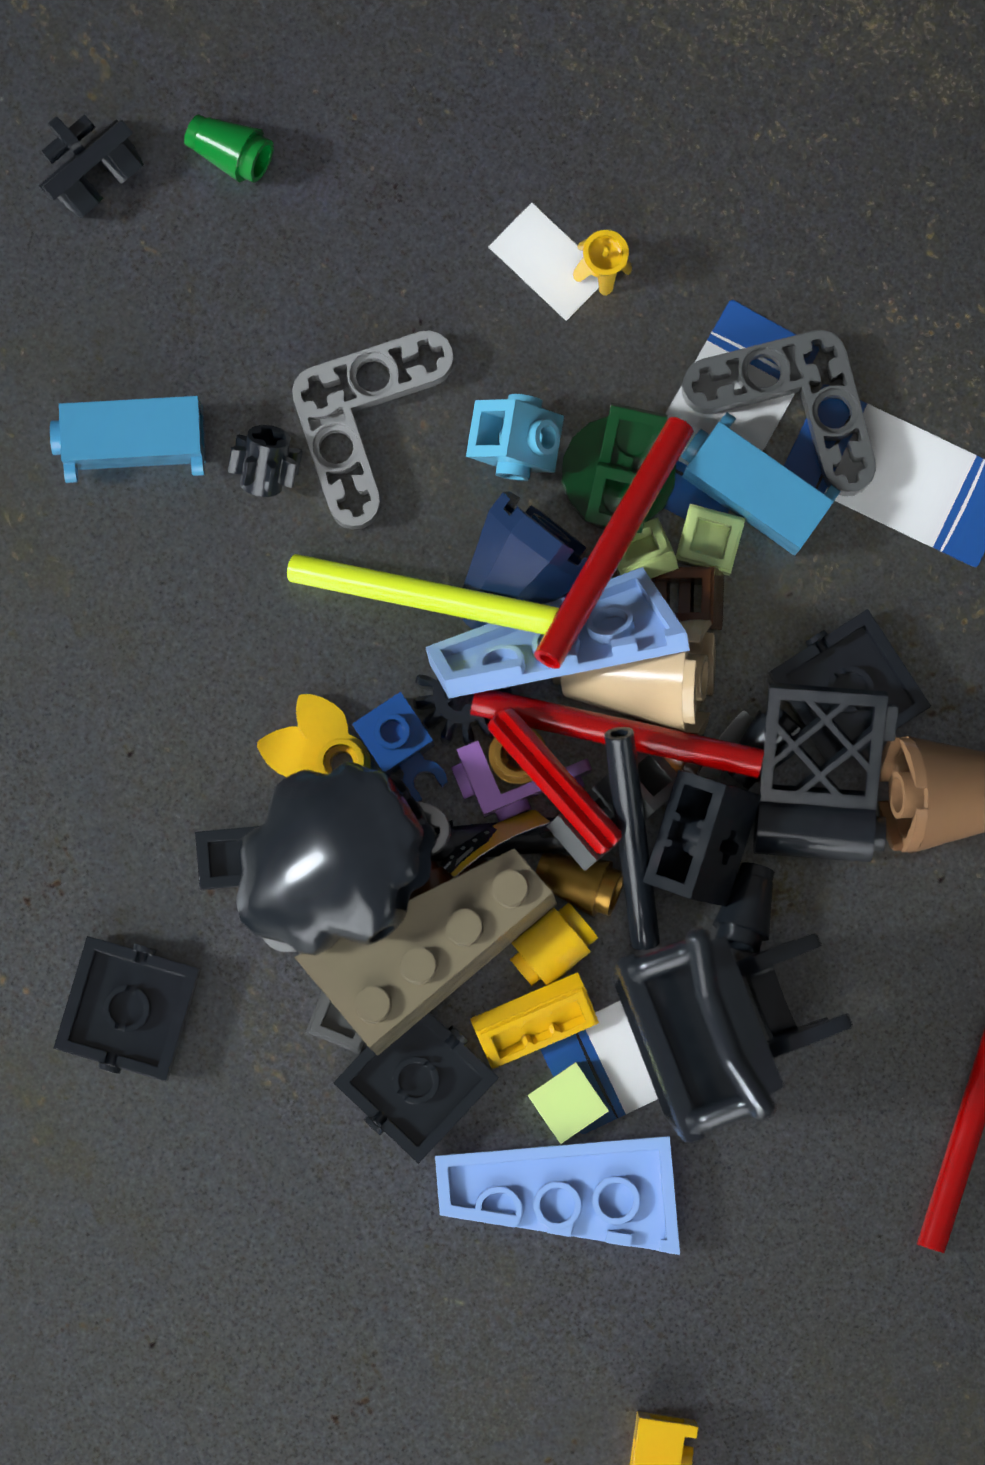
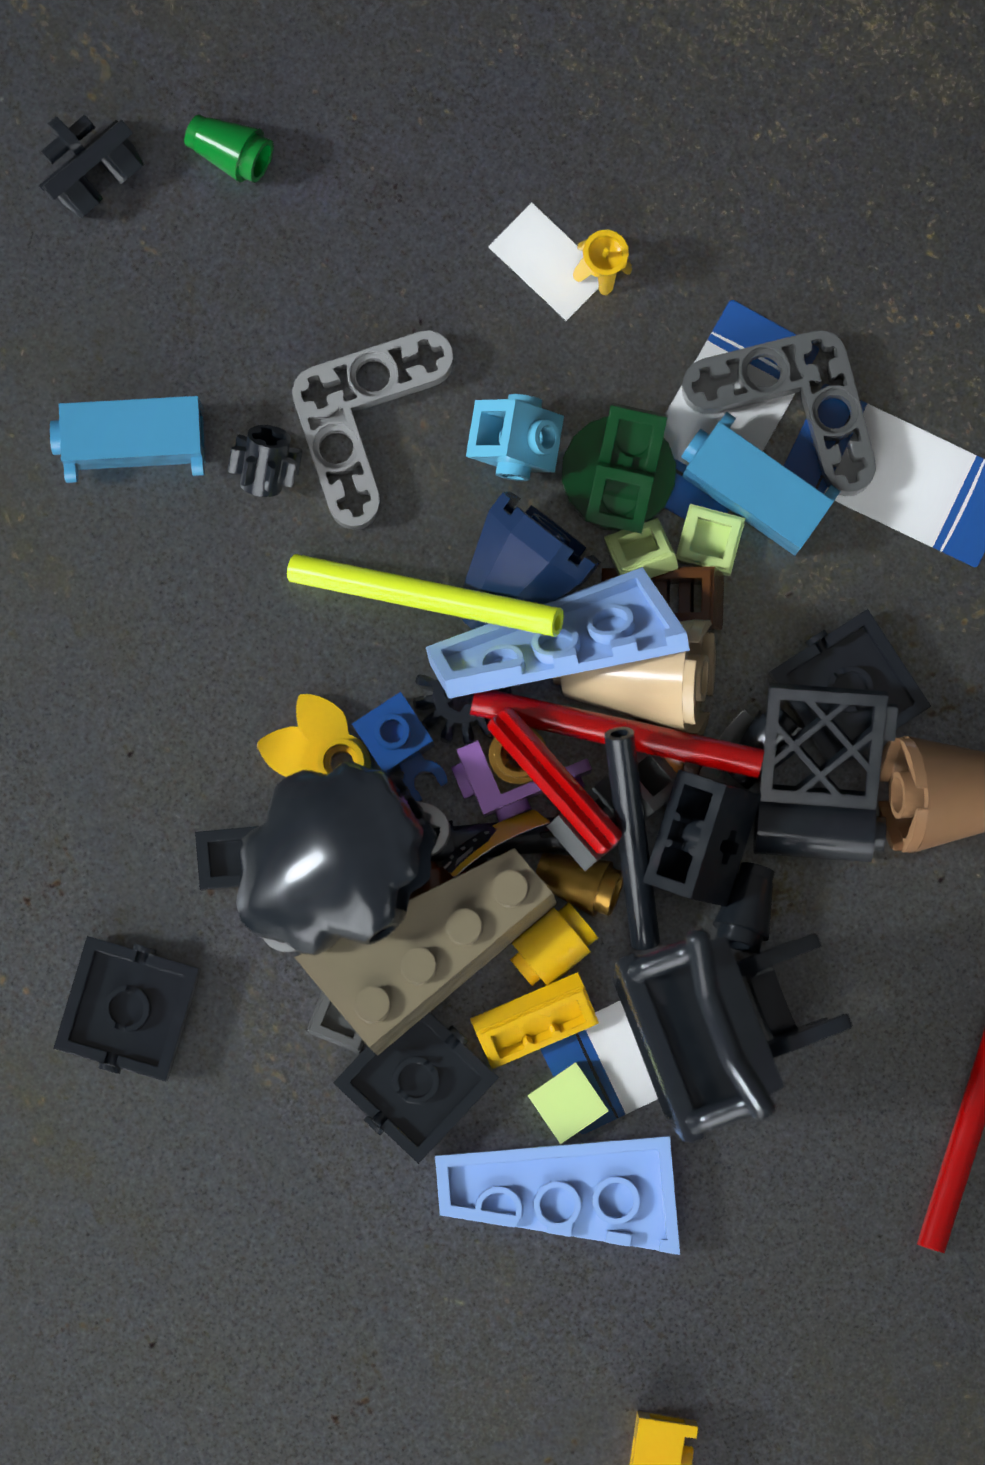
(613, 543): red piece -> none

